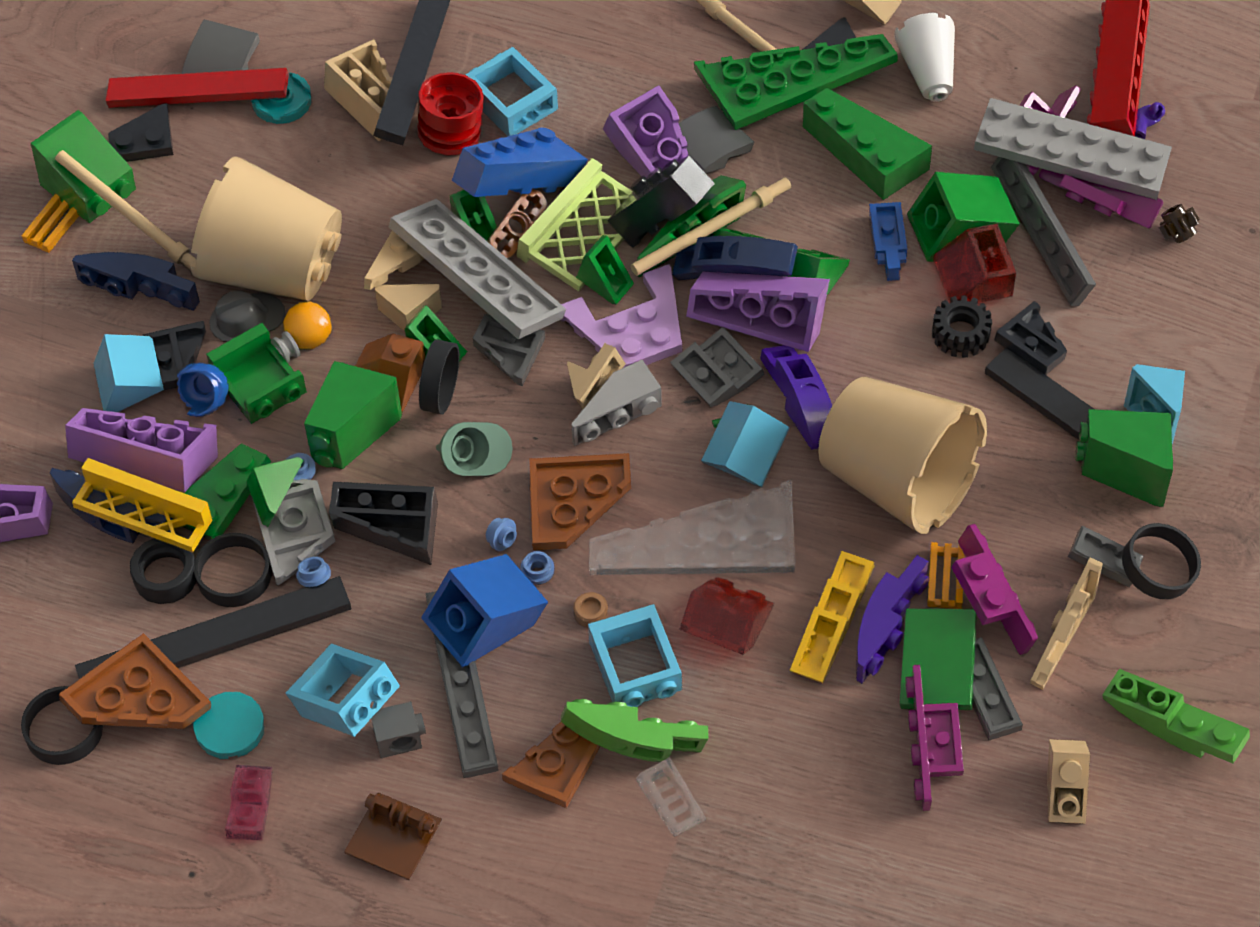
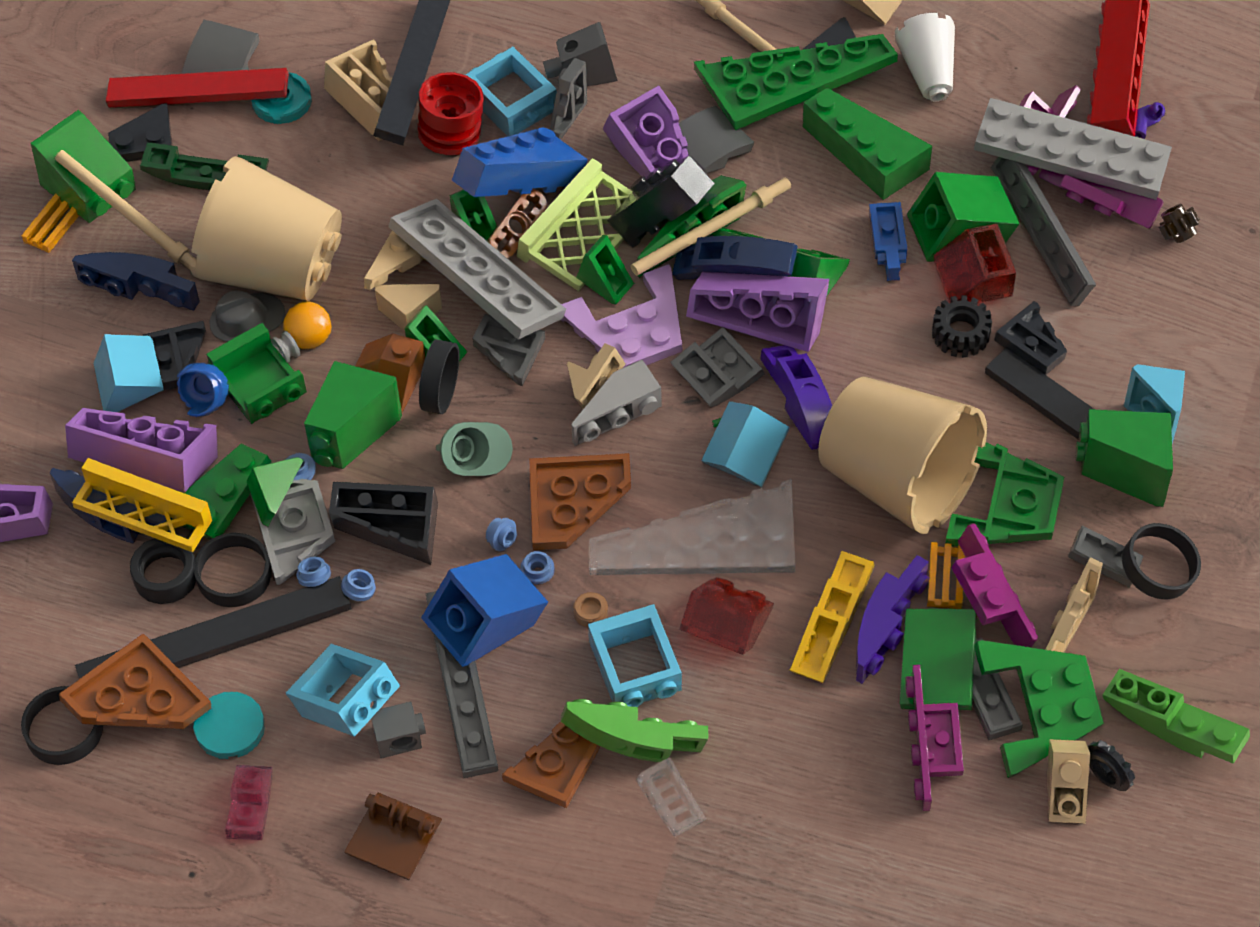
(185, 170): none -> dark green slope
(358, 585): none -> medium blue plate
(570, 97): none -> dark grey wing
(586, 45): none -> dark grey torso
(1021, 504): none -> green wing
(1056, 696): none -> green wing
(1110, 766): none -> black gear

